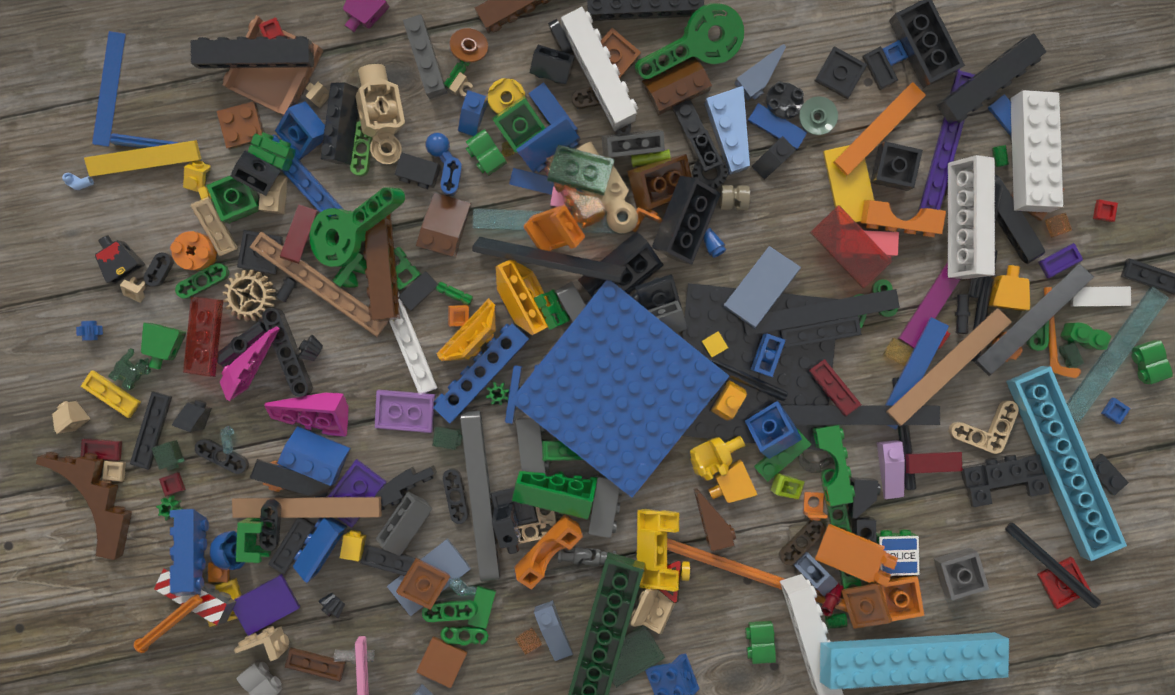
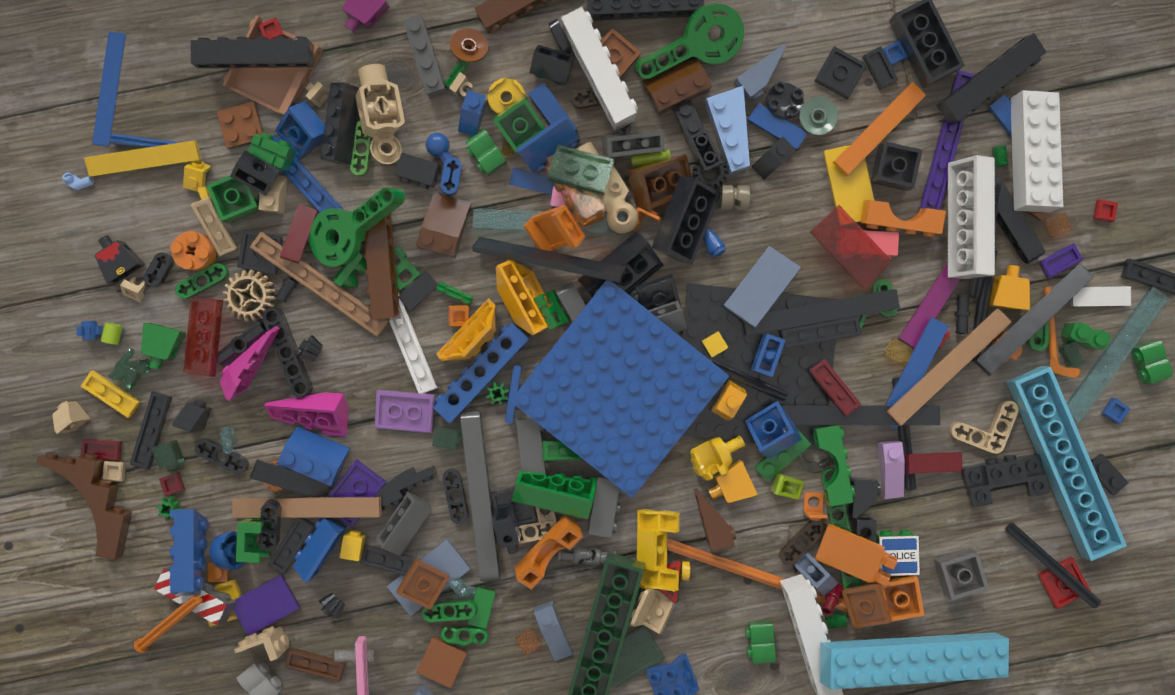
(111, 333): none -> lime beam

